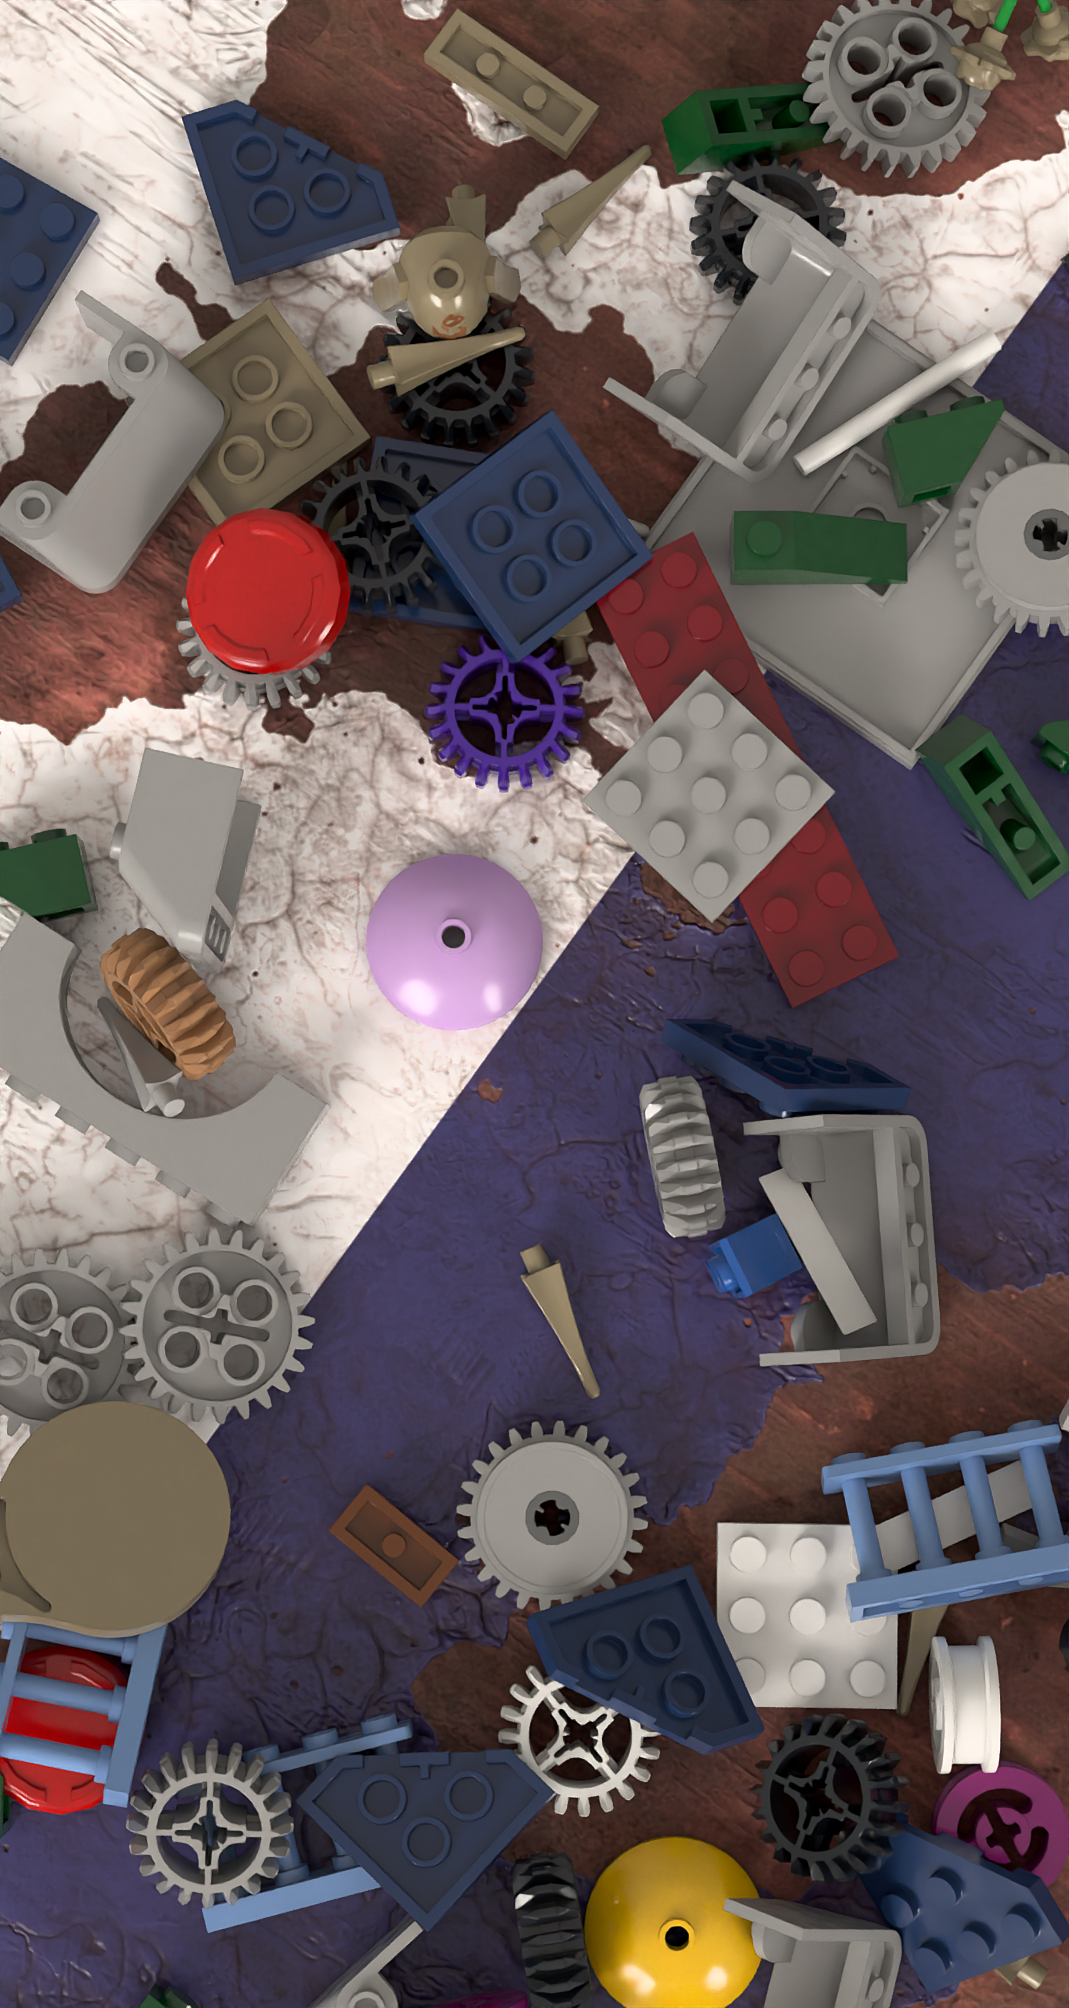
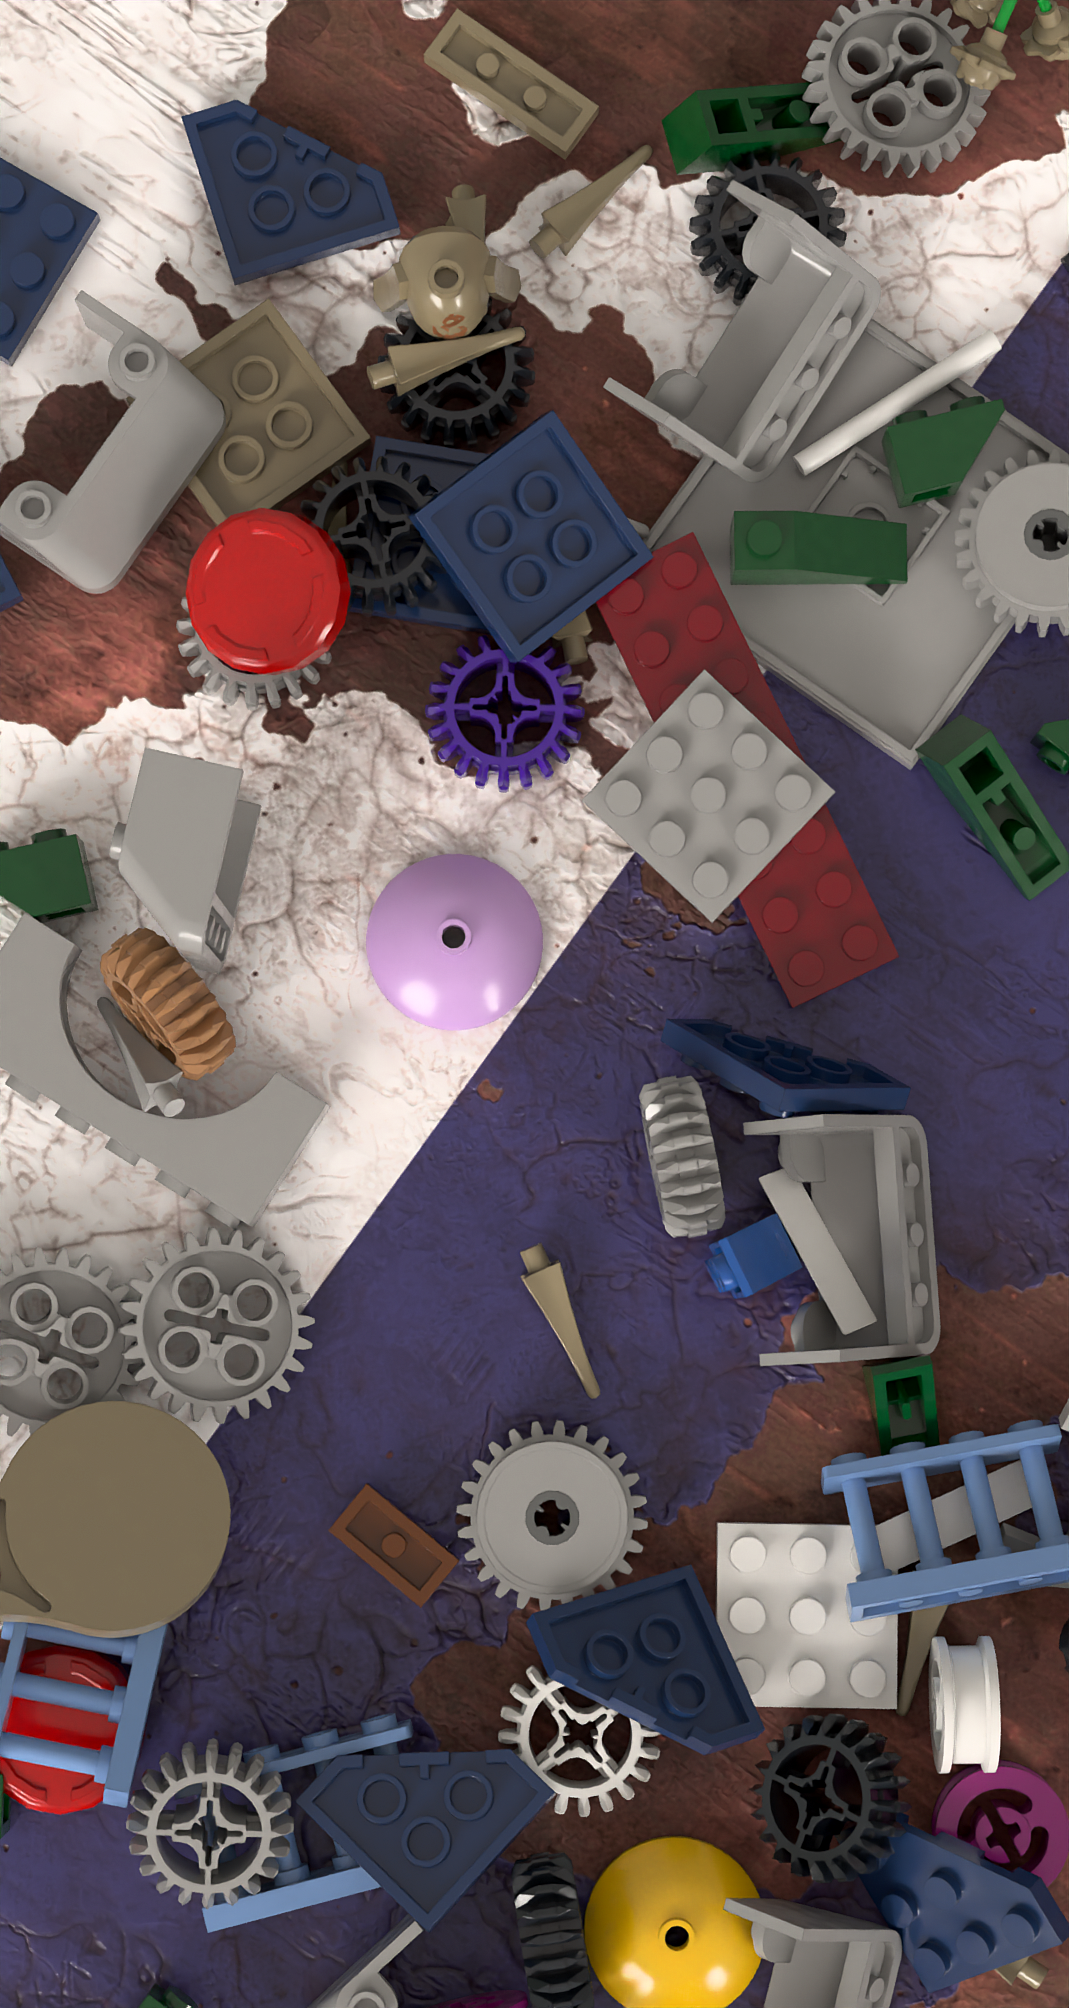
(902, 1401): none -> dark green slope

